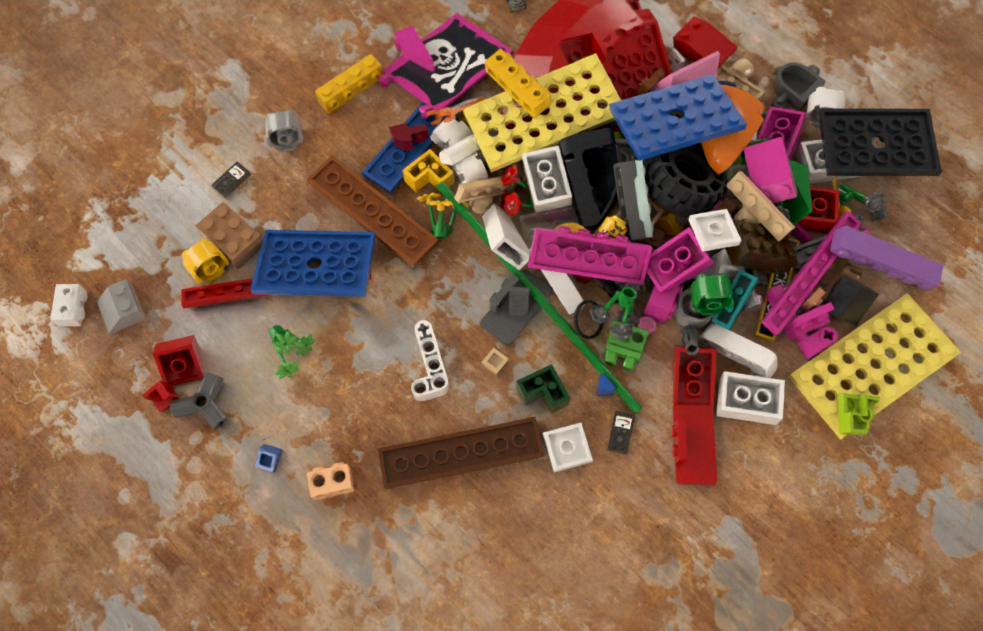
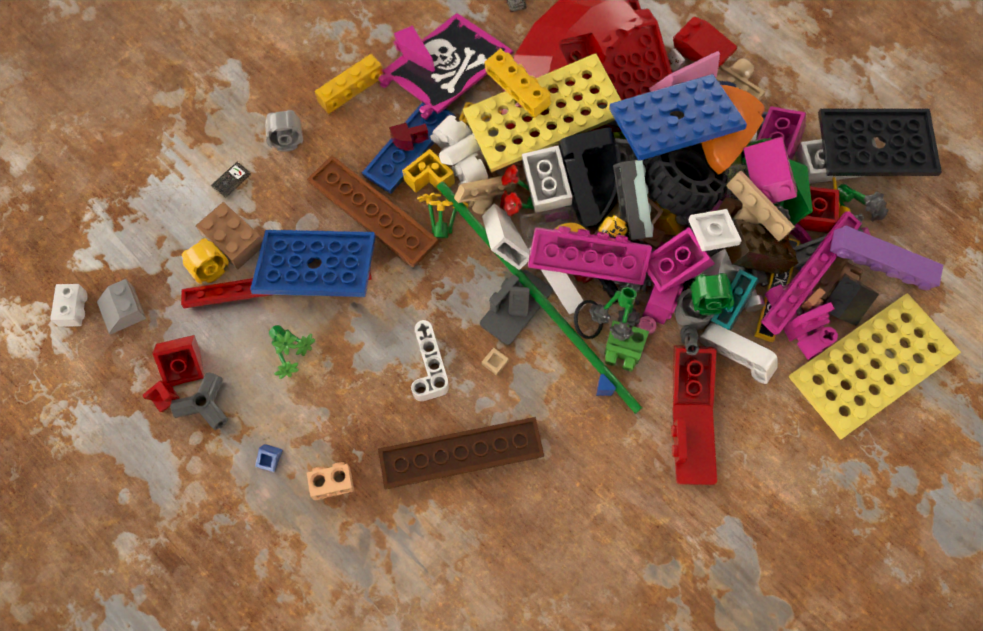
(452, 111): orange flag -> none
(544, 384): dark green brick -> none
(567, 447): white plate -> none
(621, 432): clear smoke tile -> none
(647, 83): dark orange plate -> none
(750, 398): white brick -> none
(795, 84): dark grey piece -> none
(824, 99): white brick -> none
(855, 413): lime slope -> none

